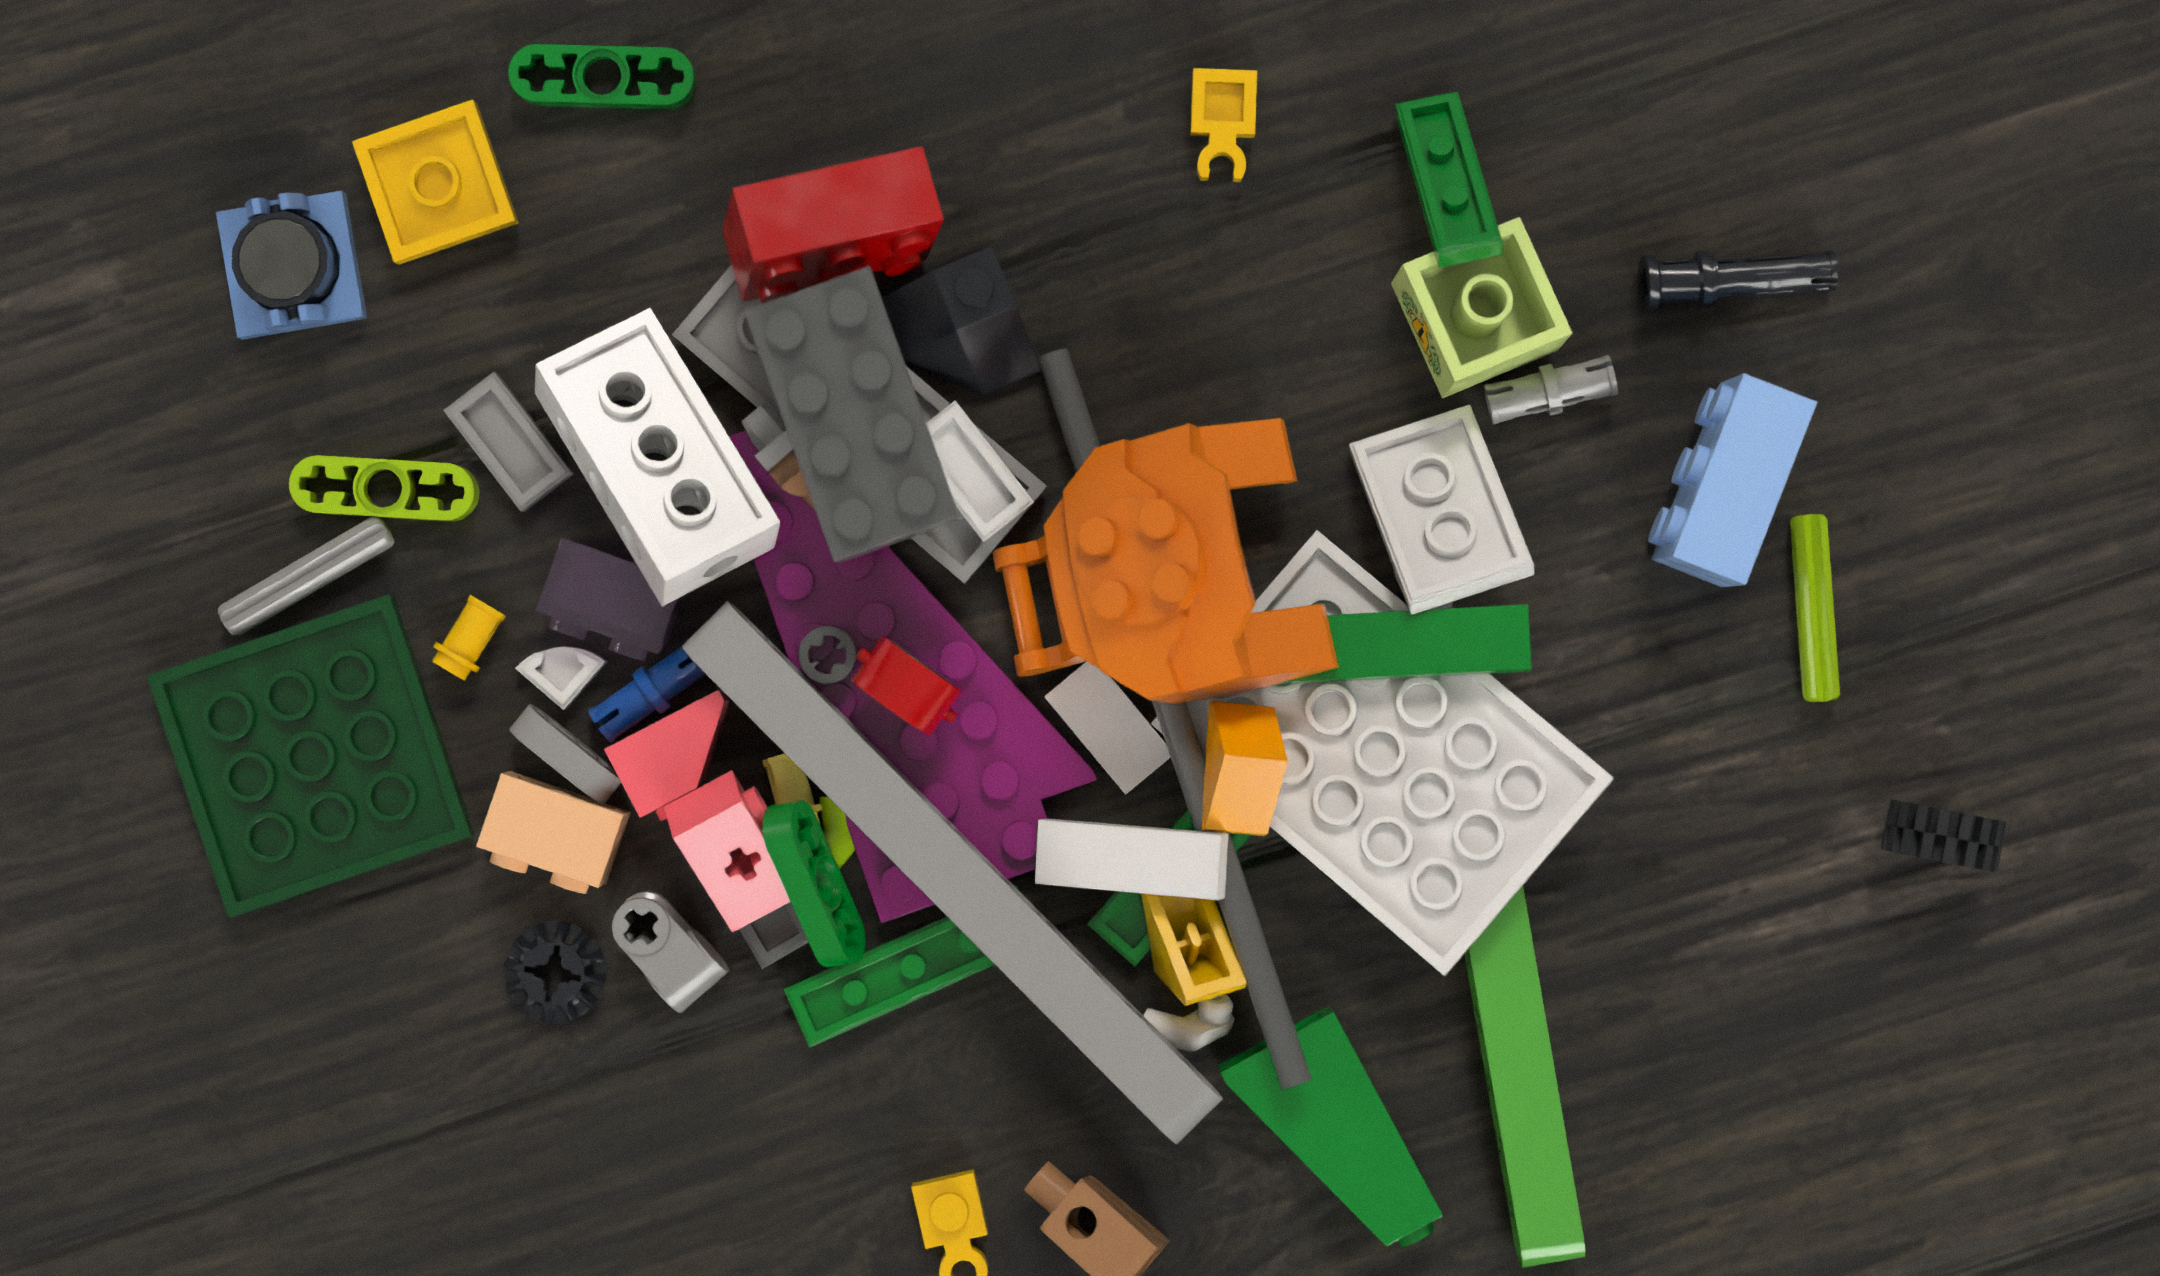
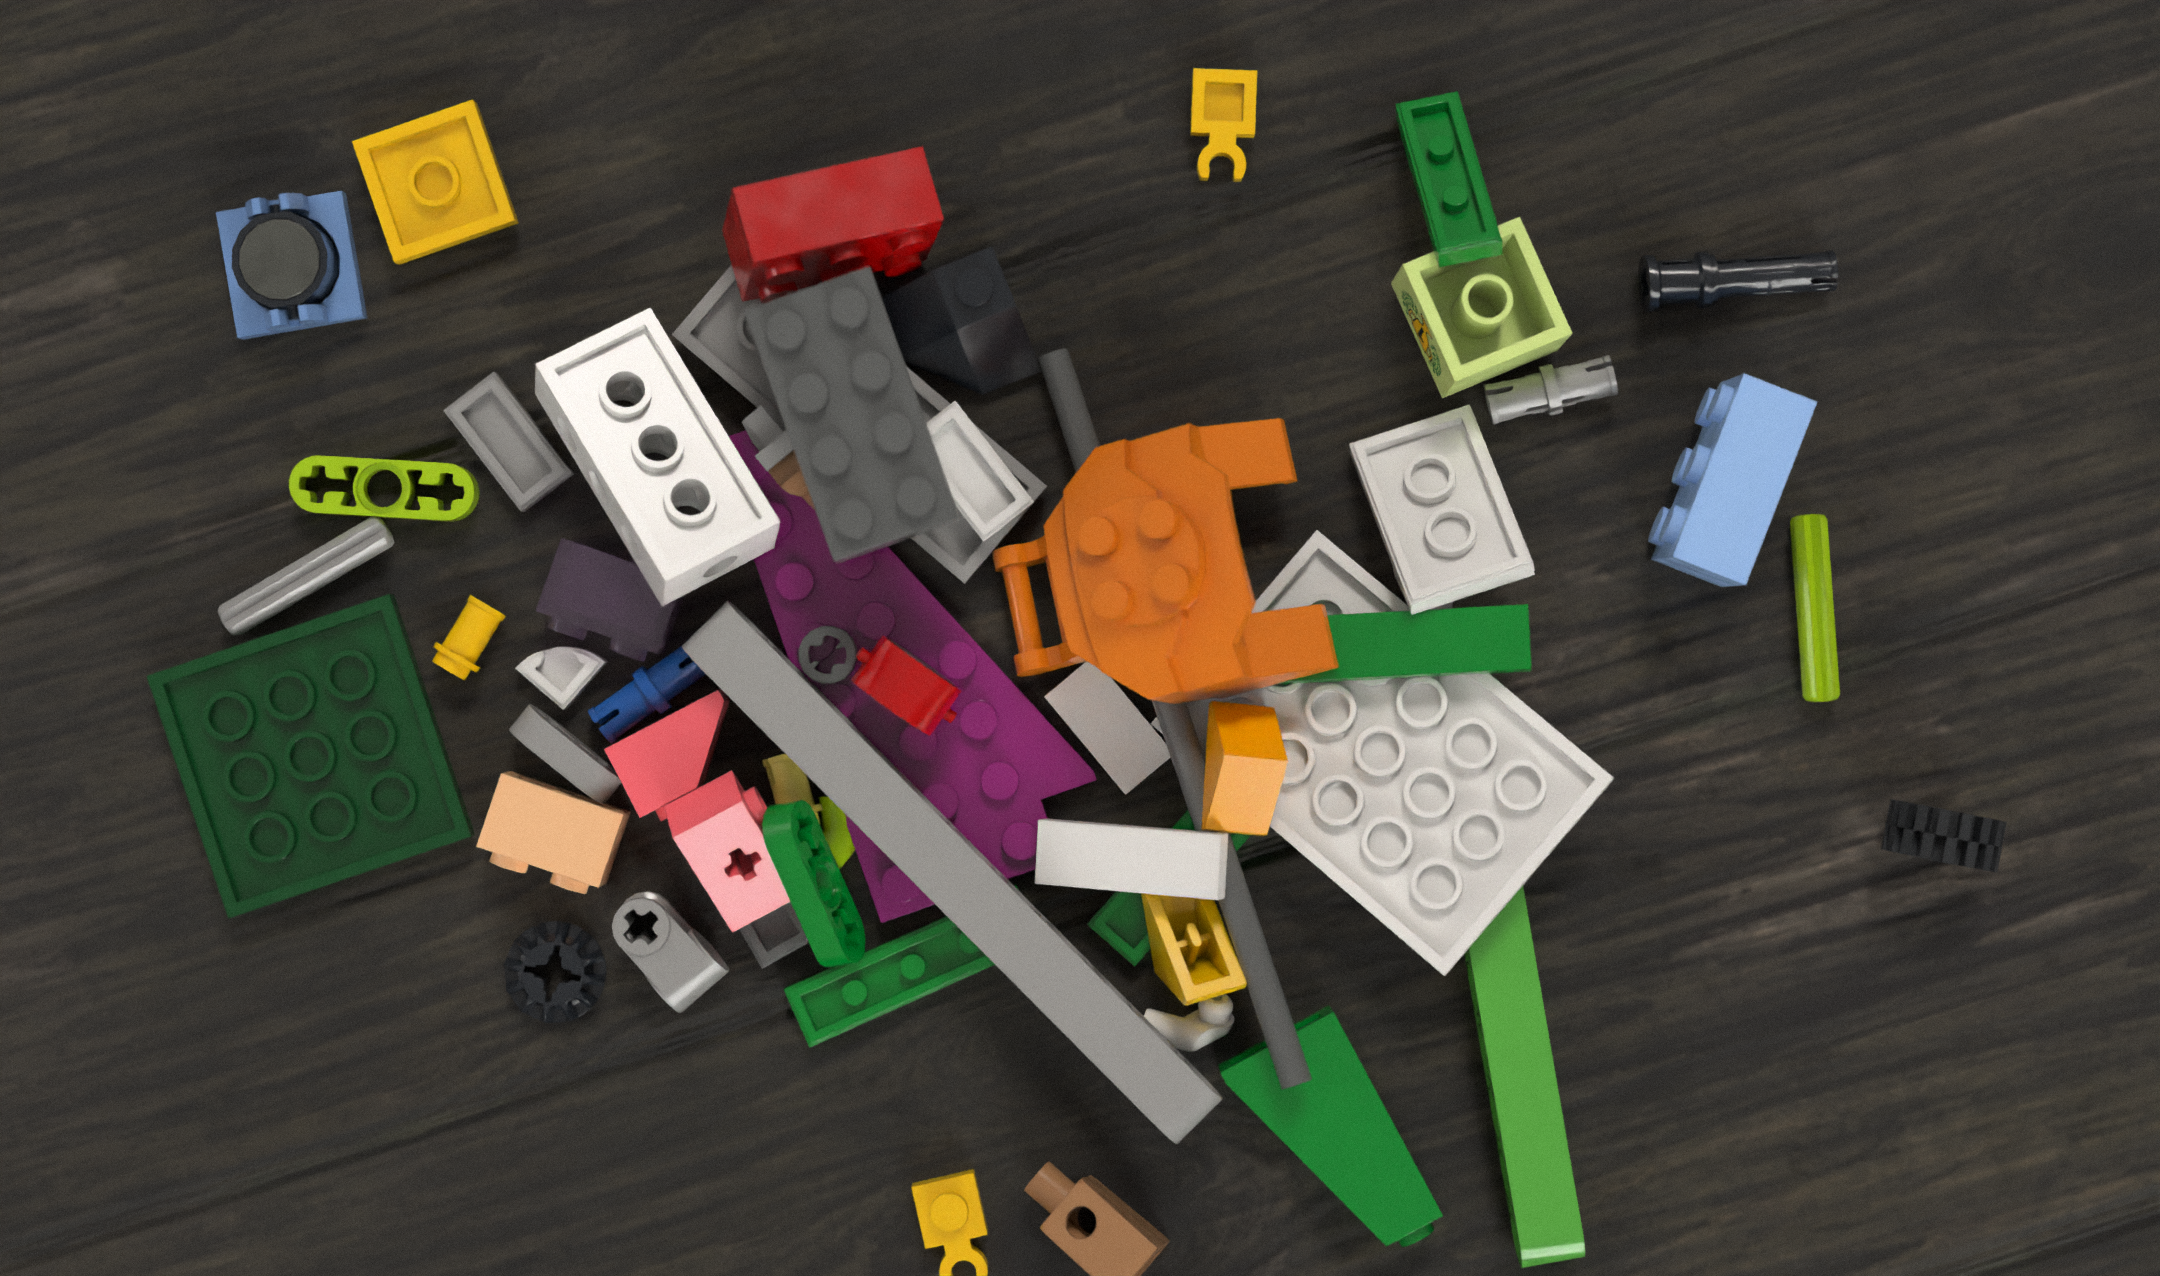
(555, 90): green beam -> none

